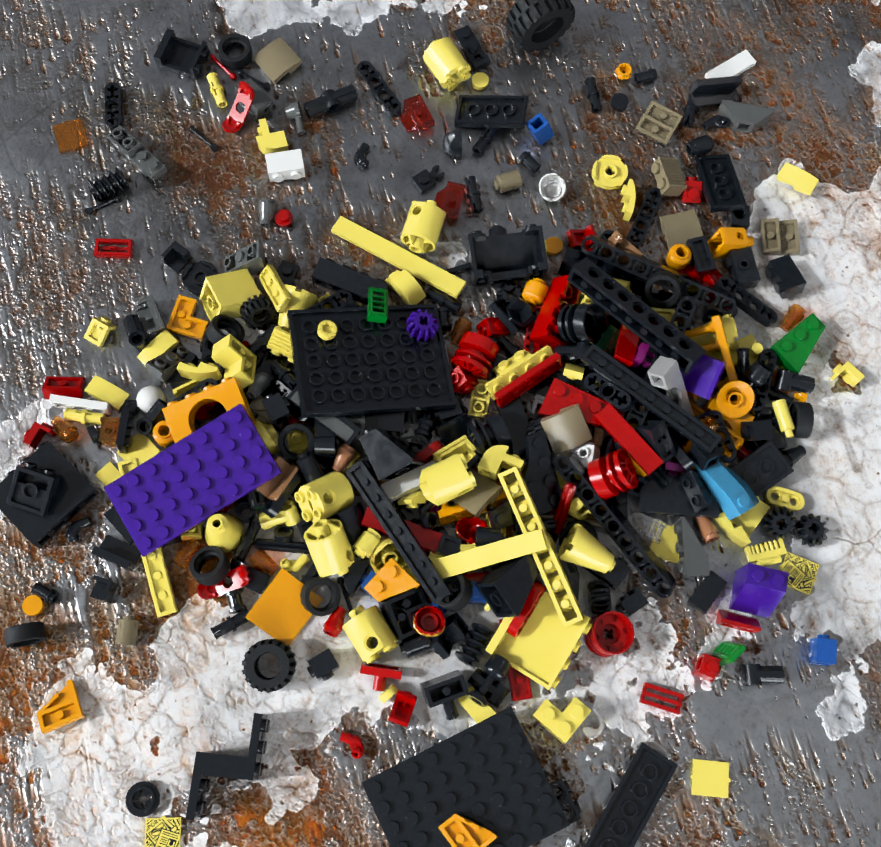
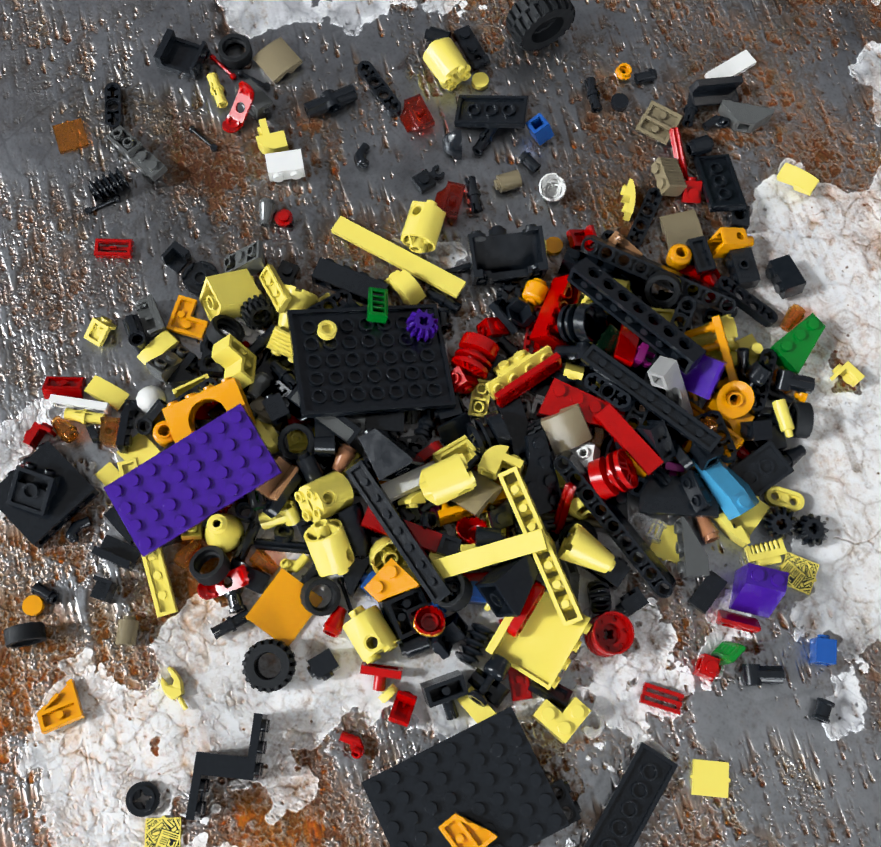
(175, 690): none -> light yellow hand
(199, 373): light yellow slope -> none
(295, 112): dark grey bar -> none
(366, 543): light yellow brick -> none
(435, 33): none -> black brick
(460, 327): clear orange cone -> none
(558, 696): none -> black tile
(606, 181): light yellow plate -> none
(678, 151): none -> red axle
(779, 237): dark tan slope -> none
(823, 710): none -> black bush

